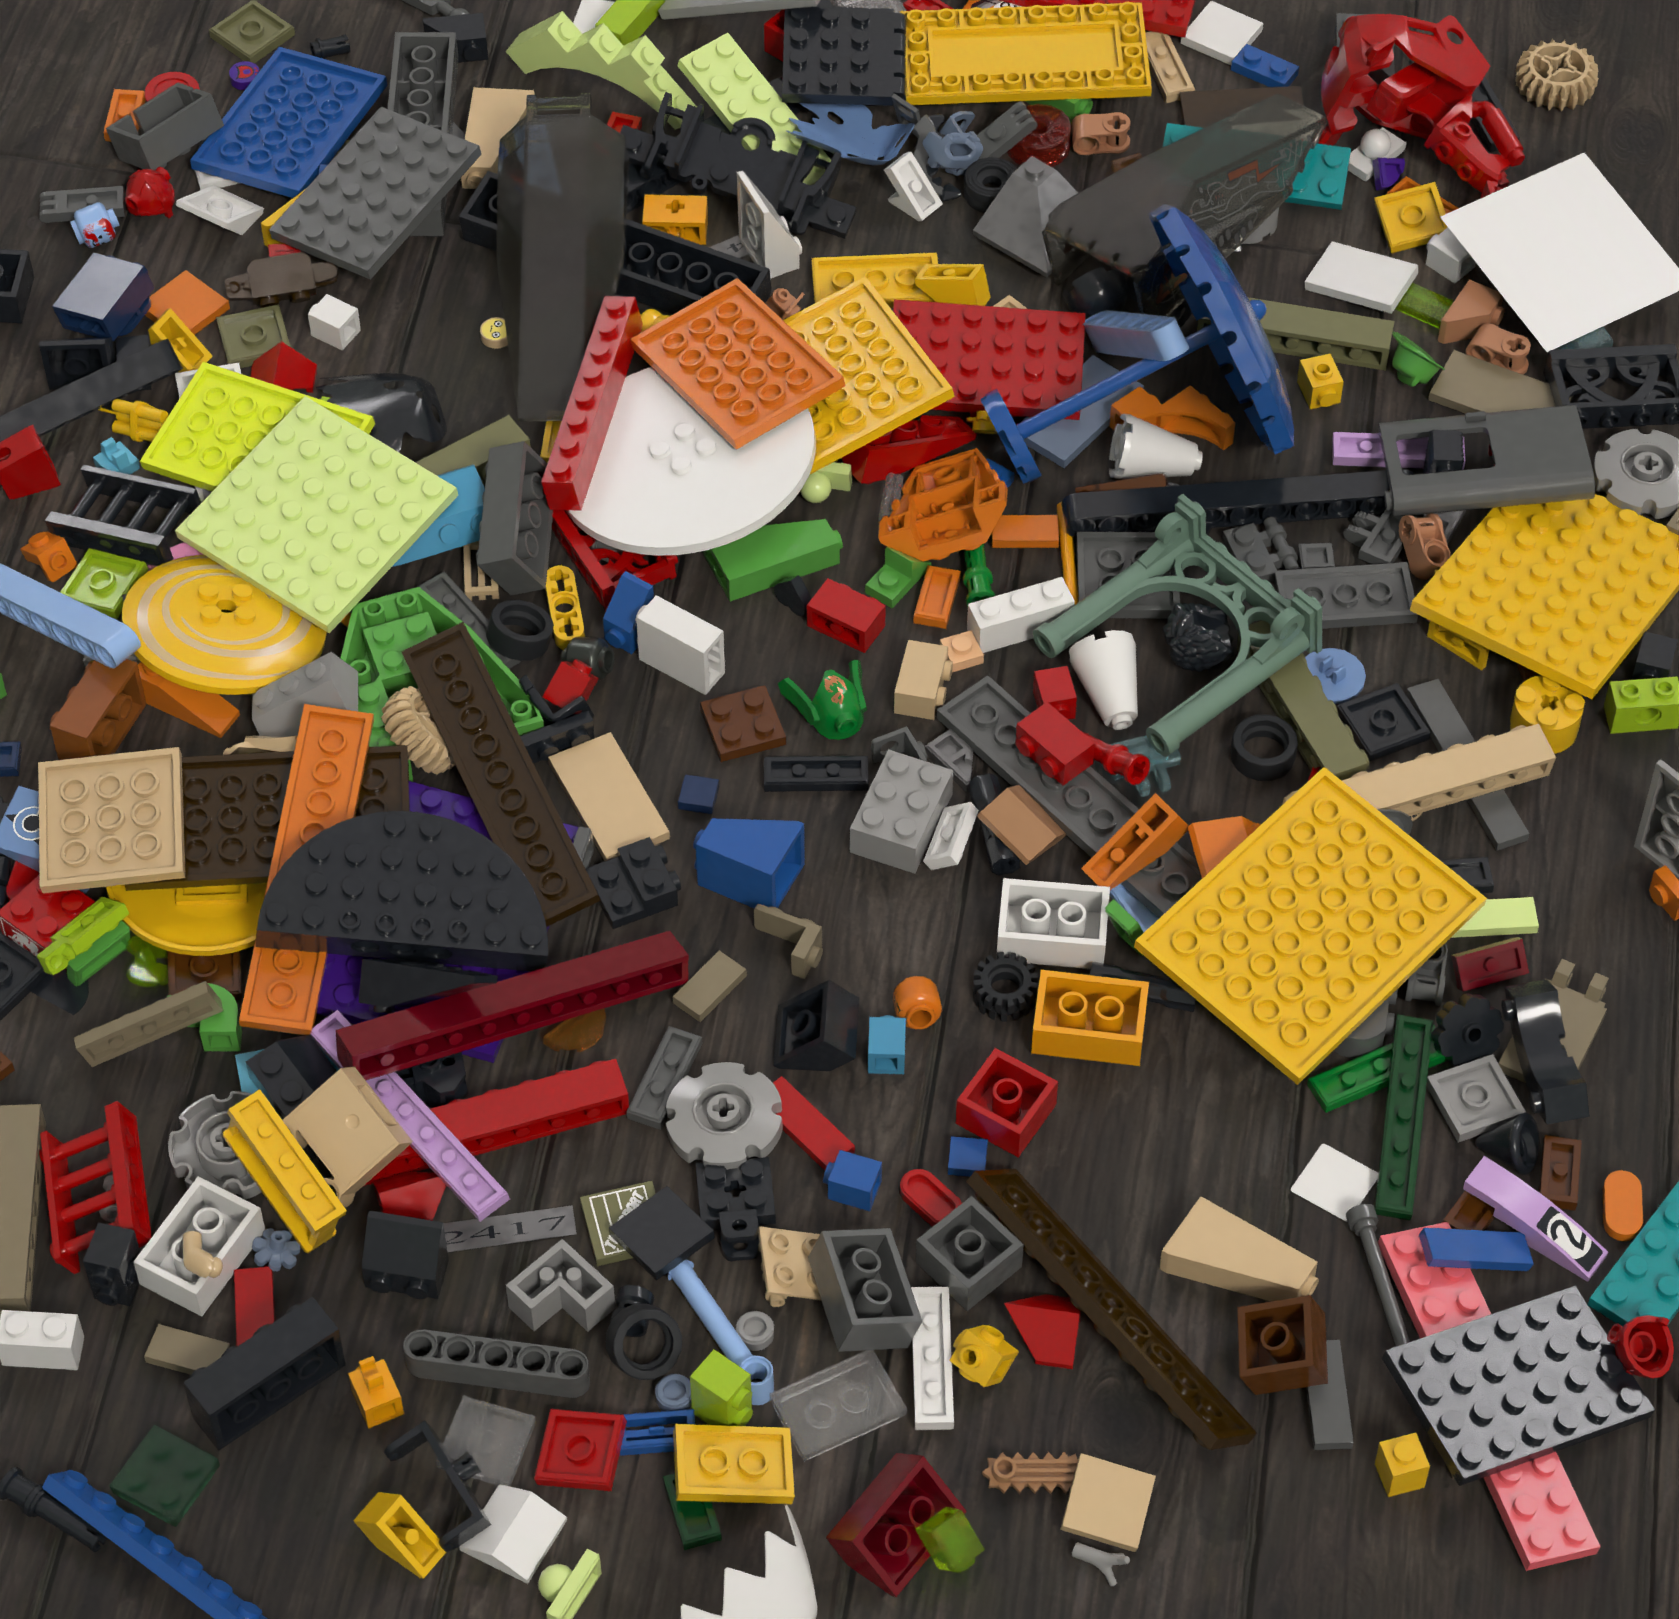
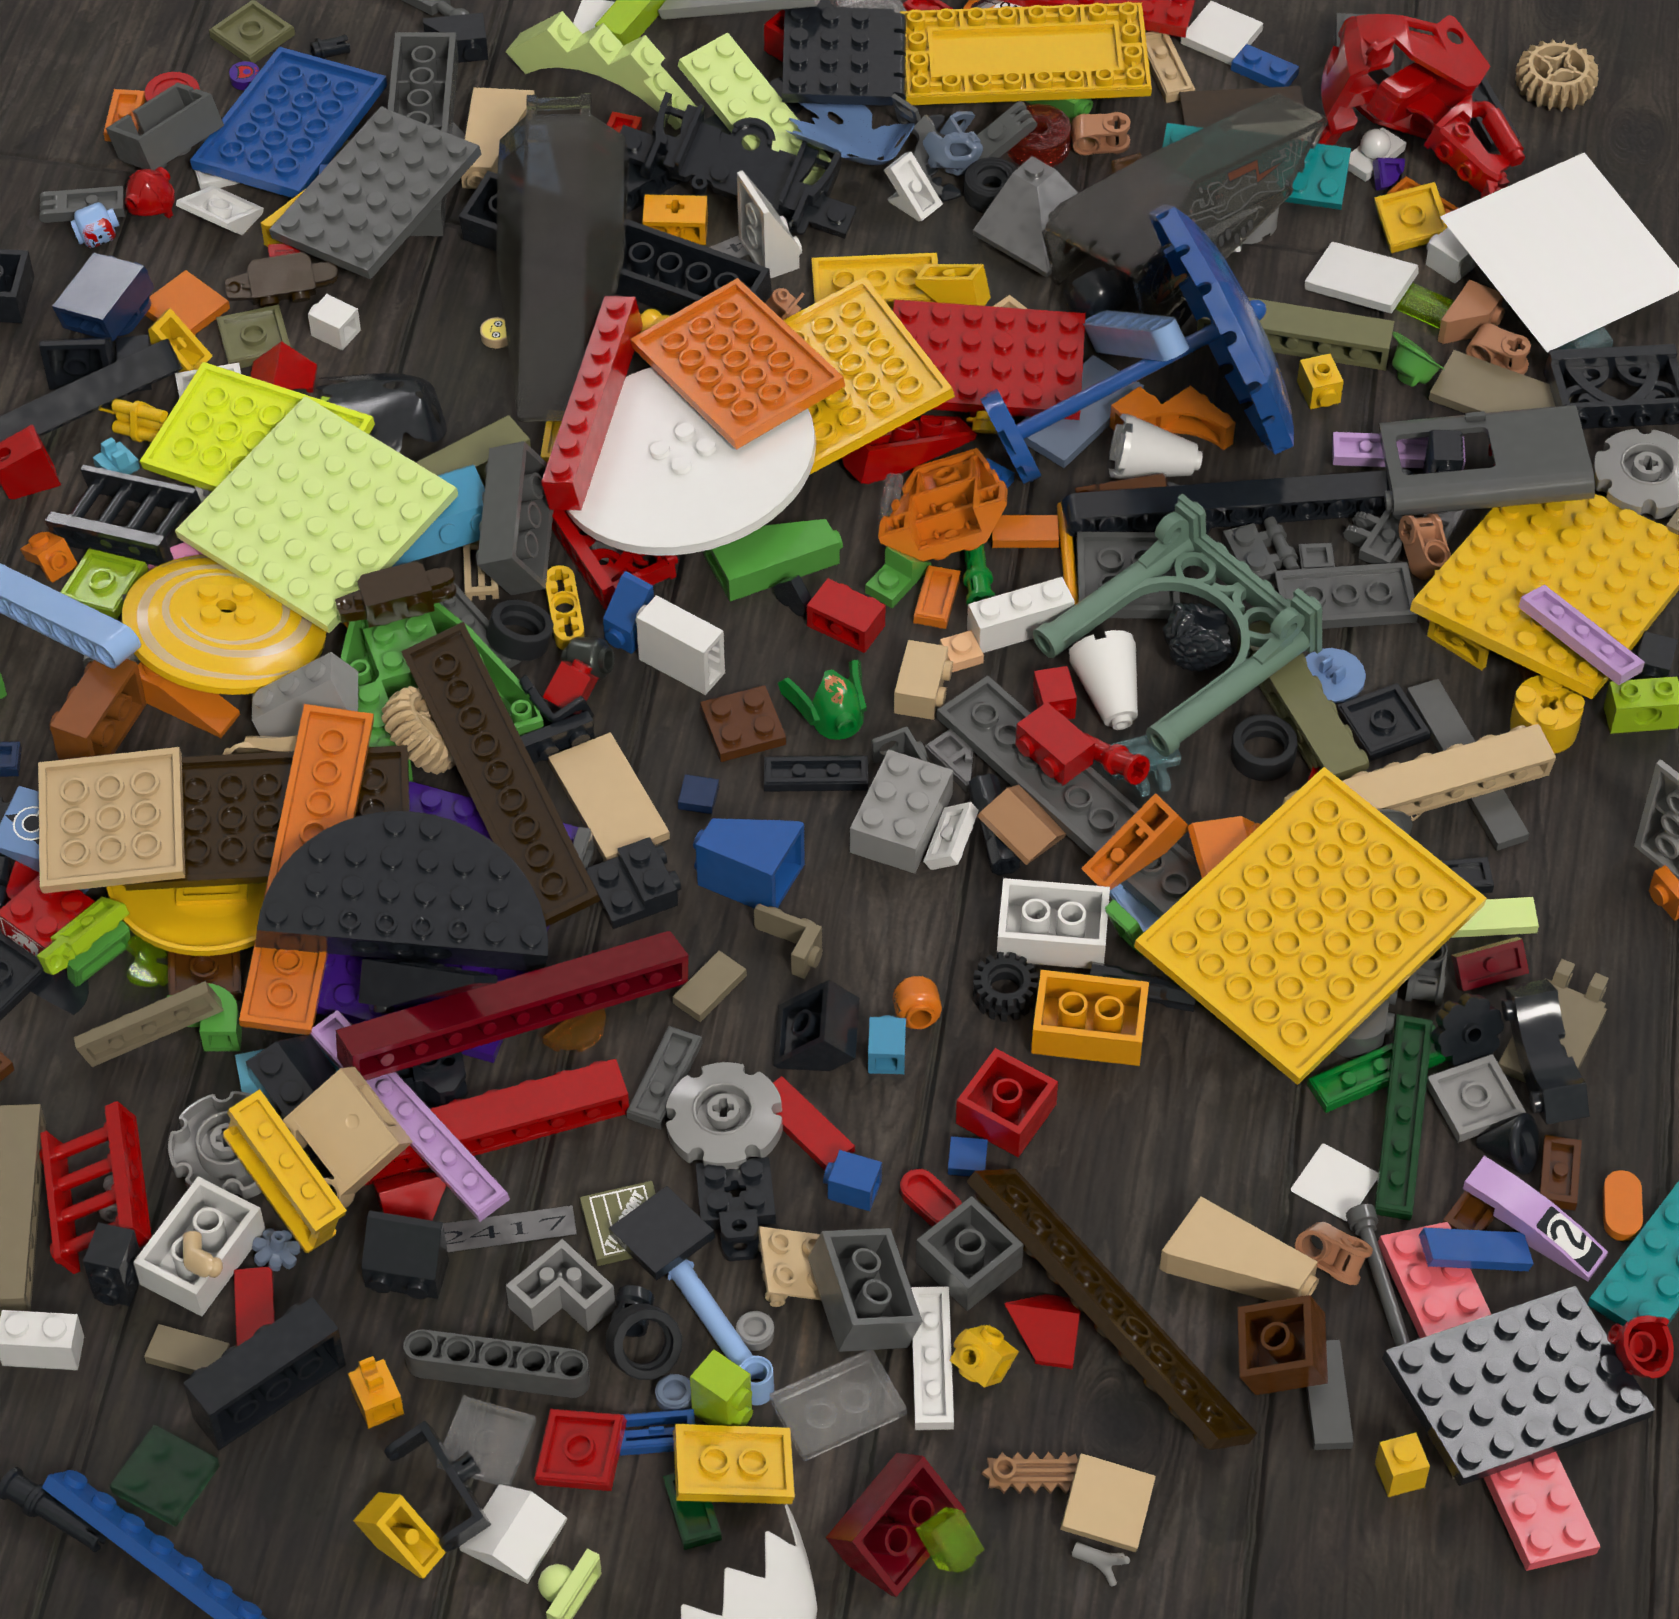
(396, 594): none -> dark brown hinge
(830, 477): yellowish green tile -> none
(1341, 1253): none -> nougat piece
(1581, 634): none -> lavender plate

